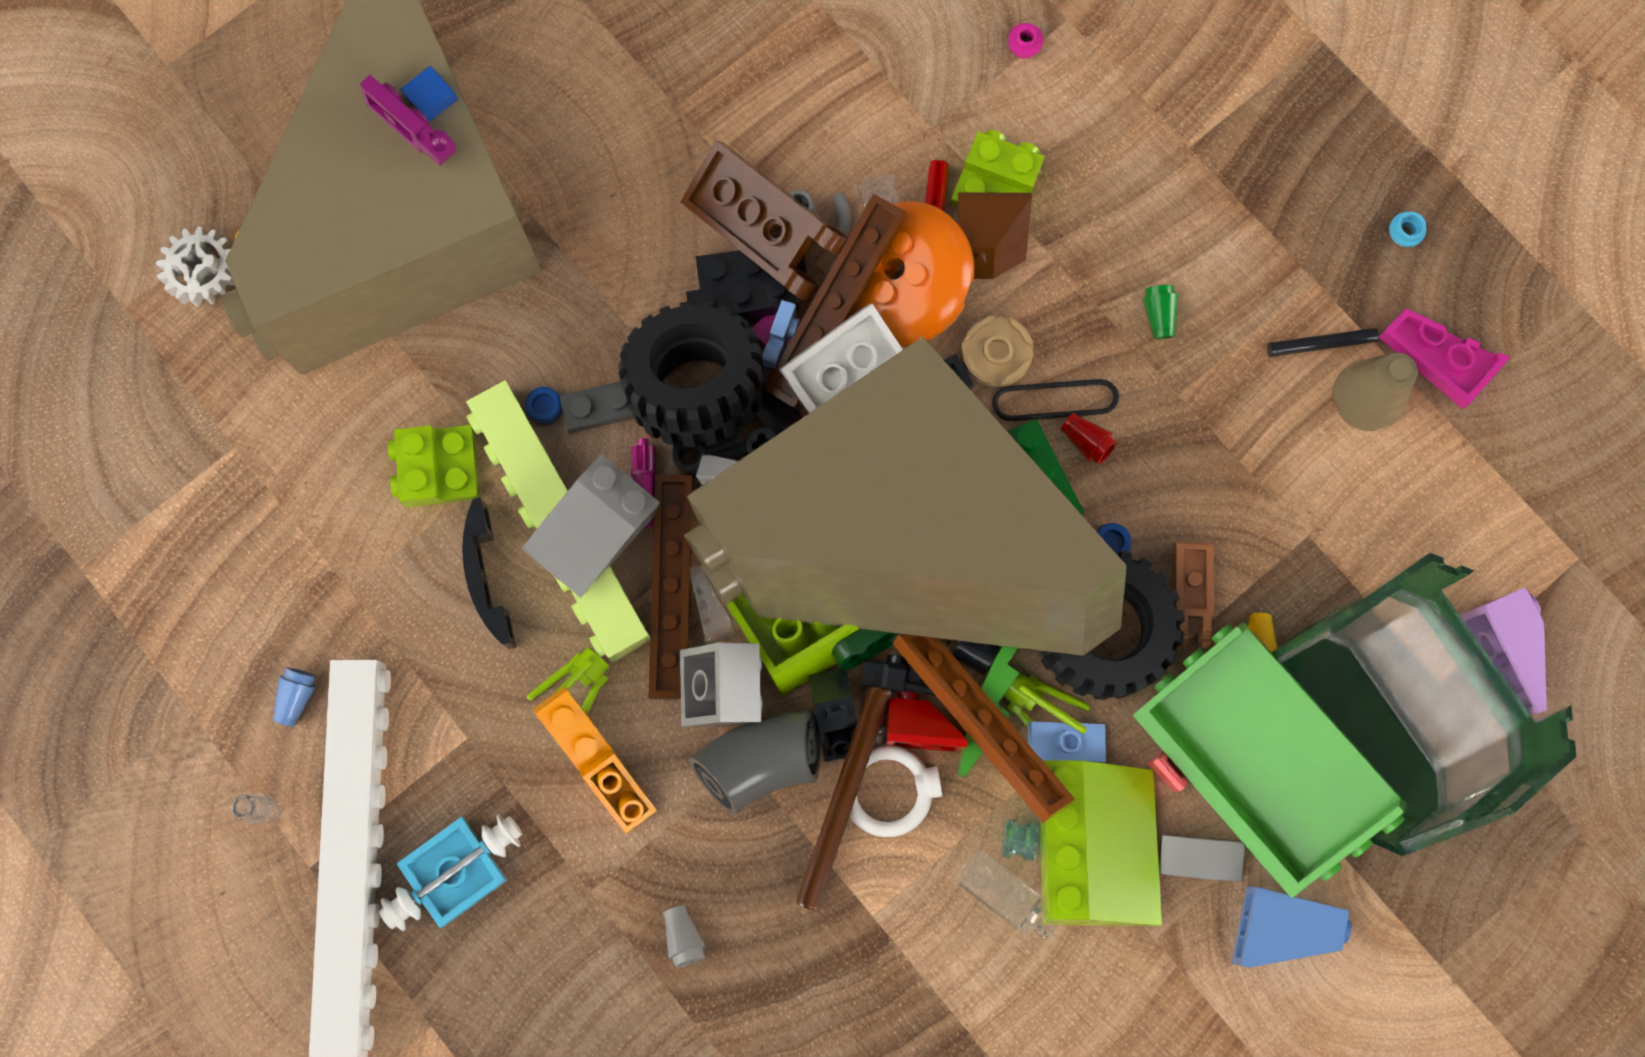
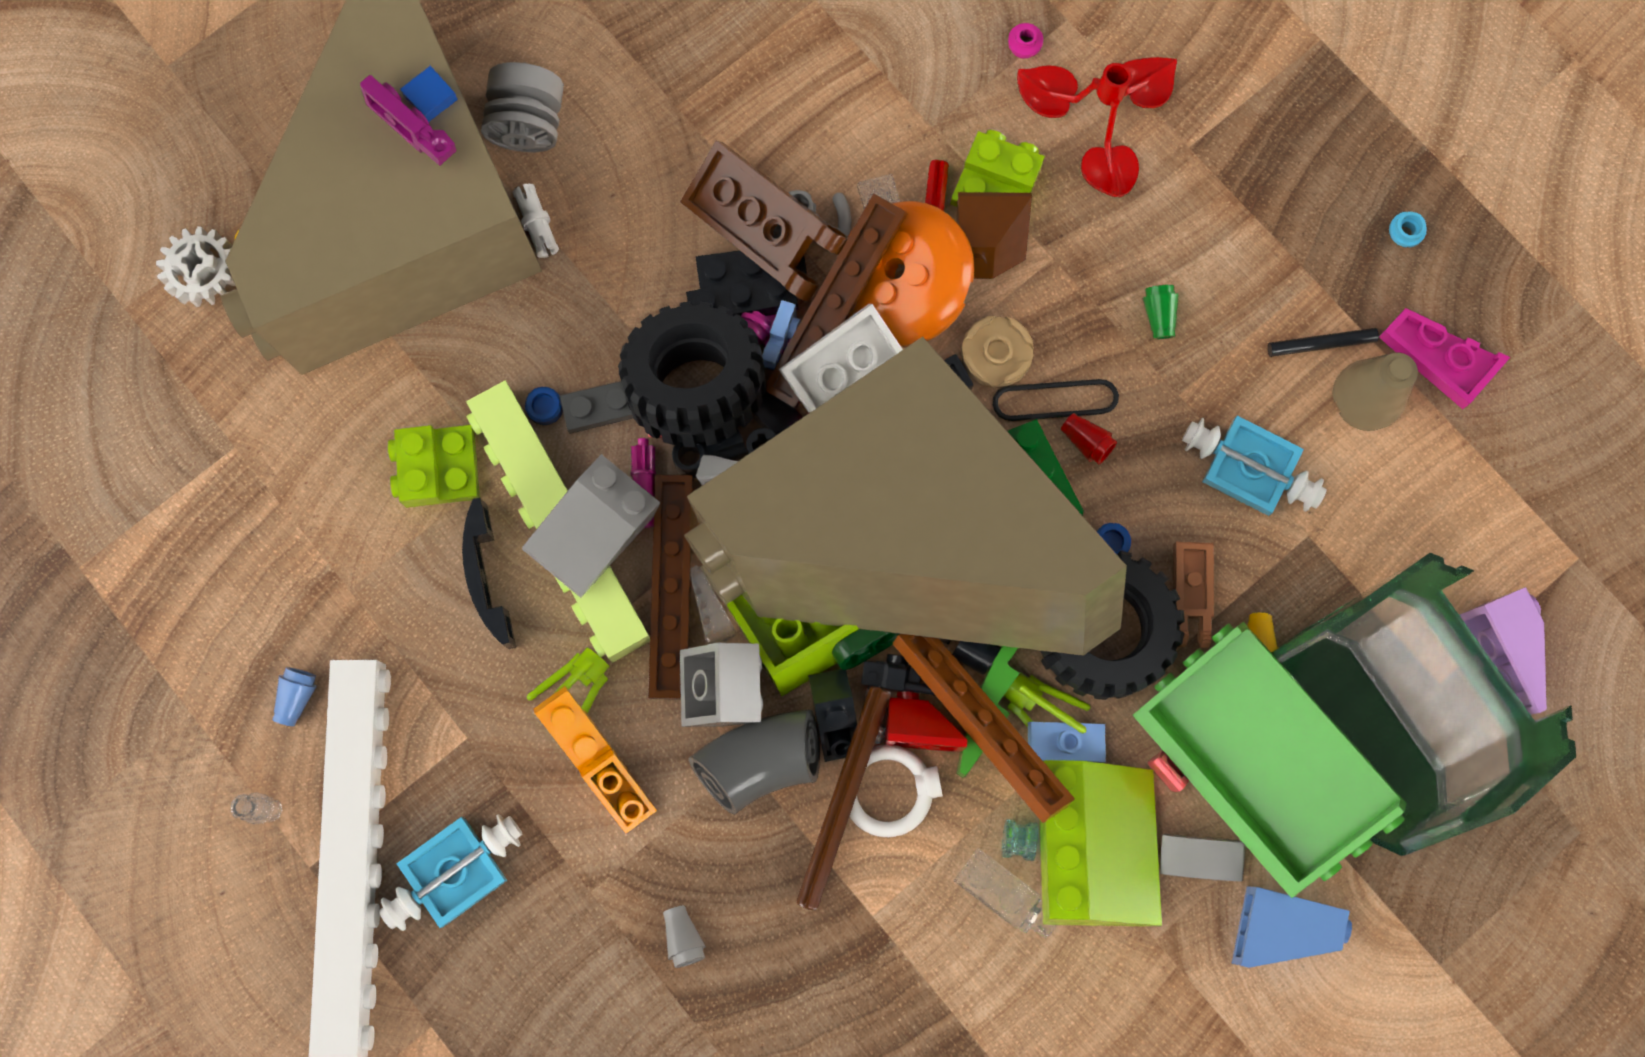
(522, 107): none -> light grey wheel
(535, 220): none -> white pin
(759, 324): none -> dark pink plate
(1146, 81): none -> red plant
(1253, 465): none -> medium azure plate

